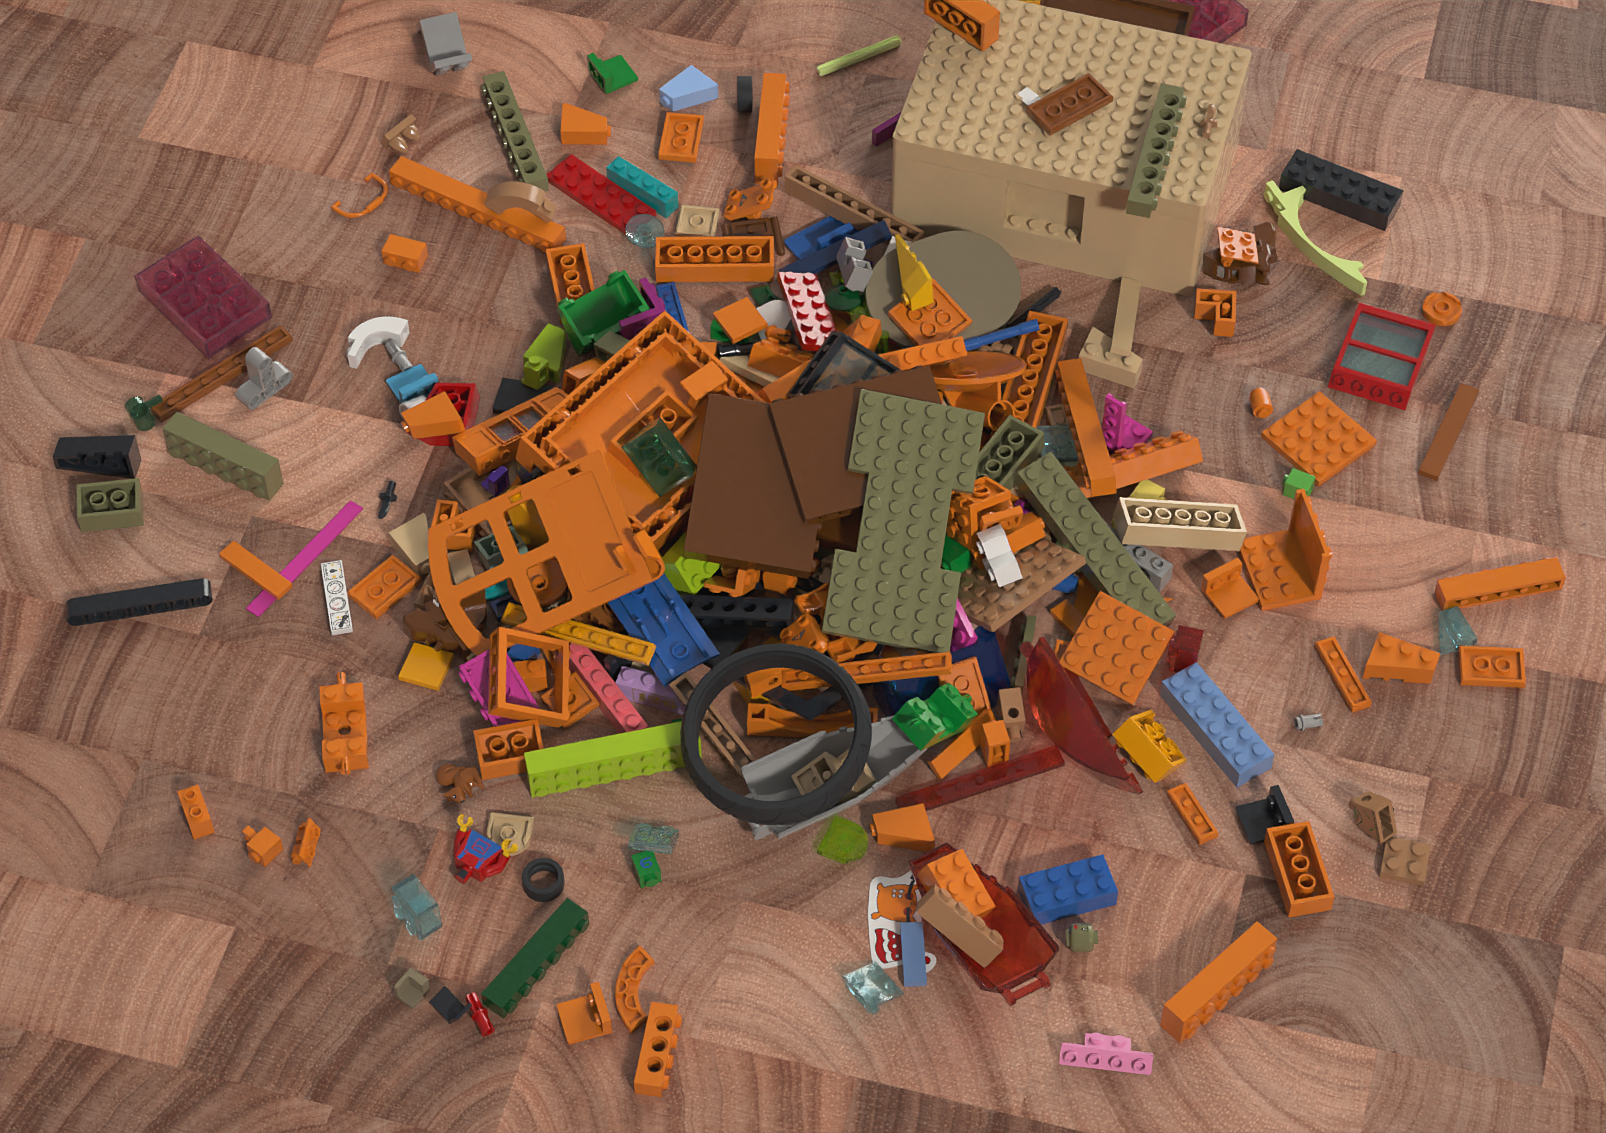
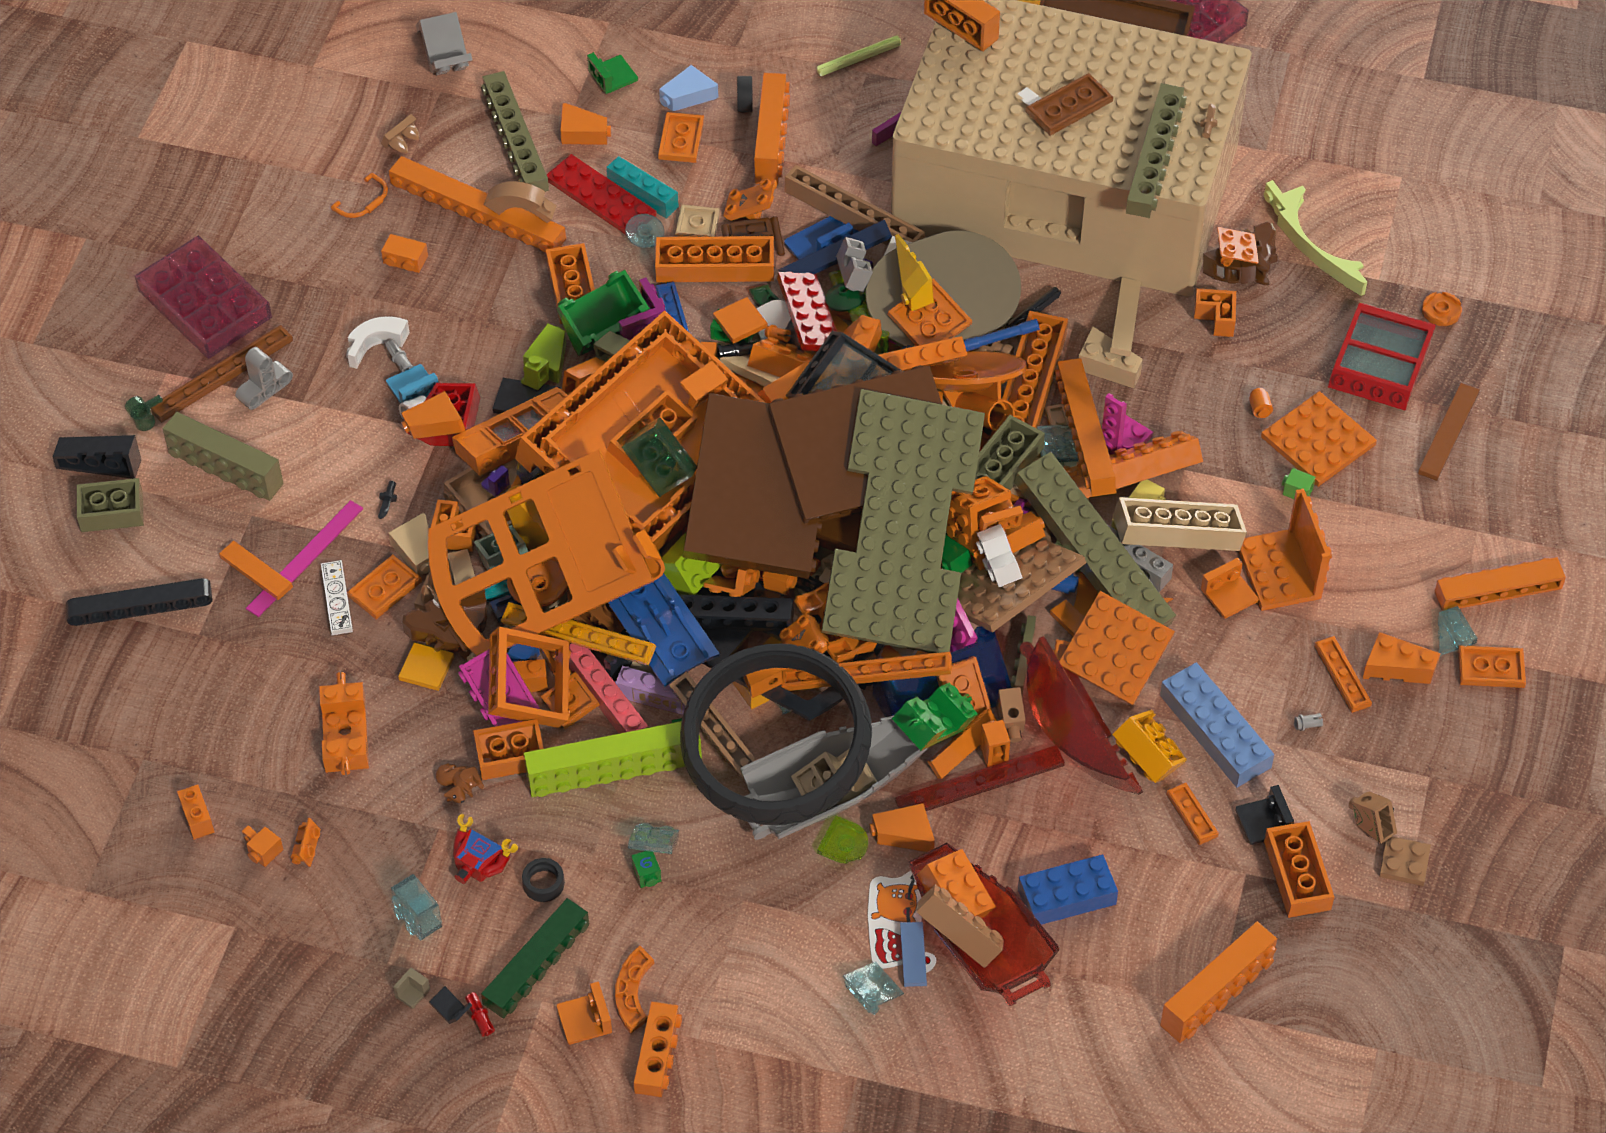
(511, 827): tan tile -> none
(773, 721): orange arch -> none
(1081, 937): olive head -> none
(1107, 1054): bright pink bracket -> none
(1184, 648): clear red brick -> none
(1342, 190): black brick -> none

